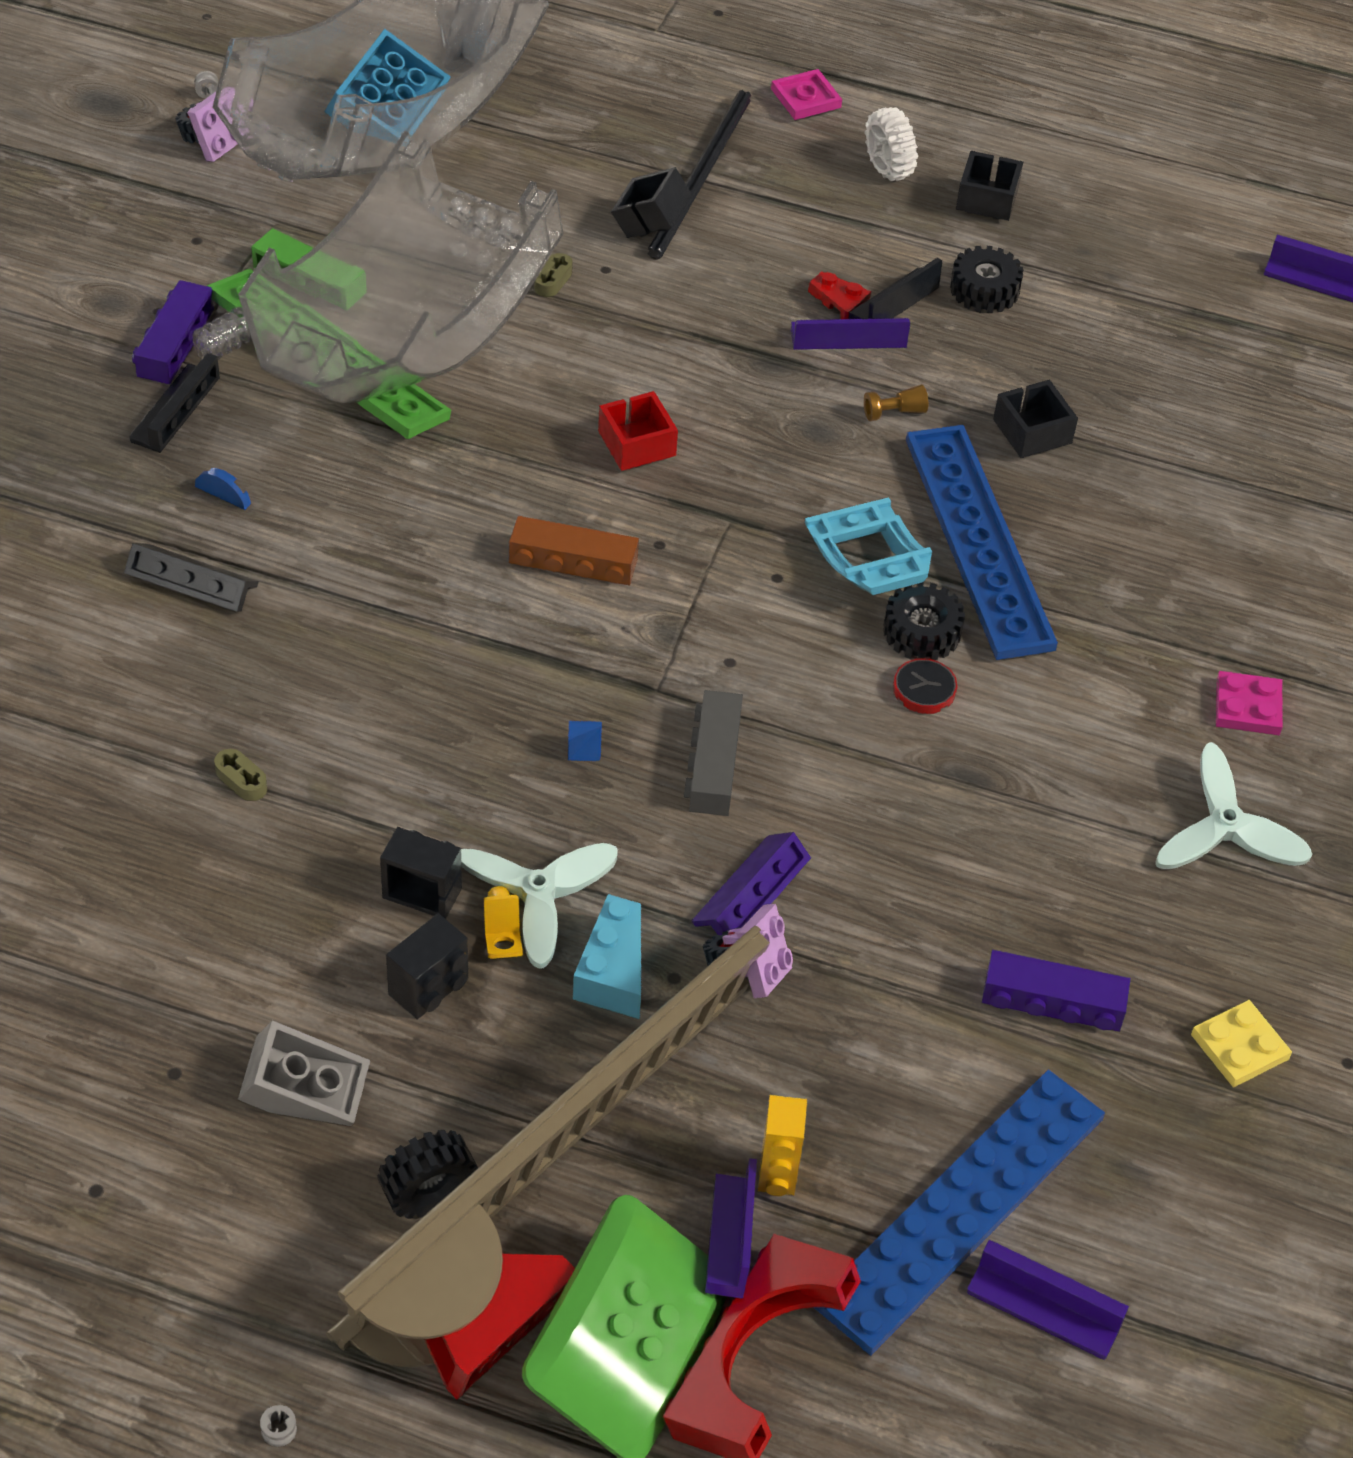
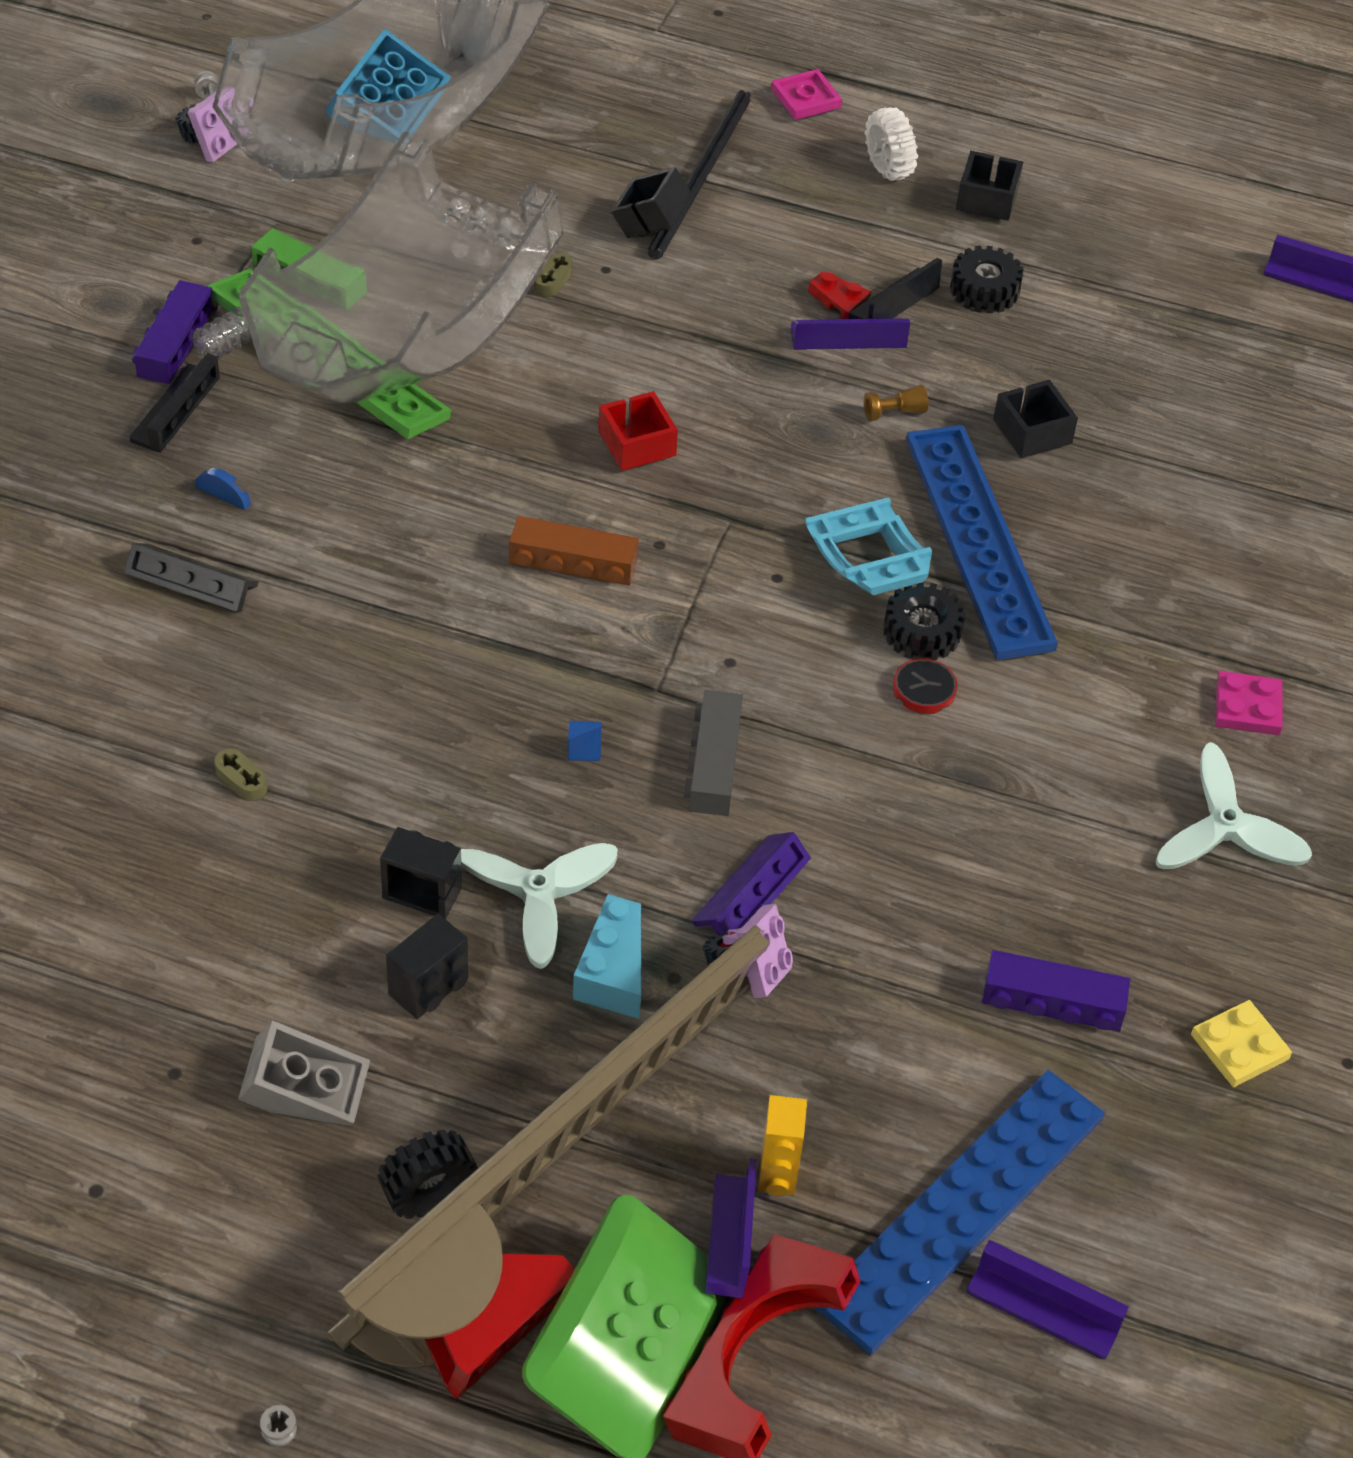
(502, 923): yellow bracket -> none

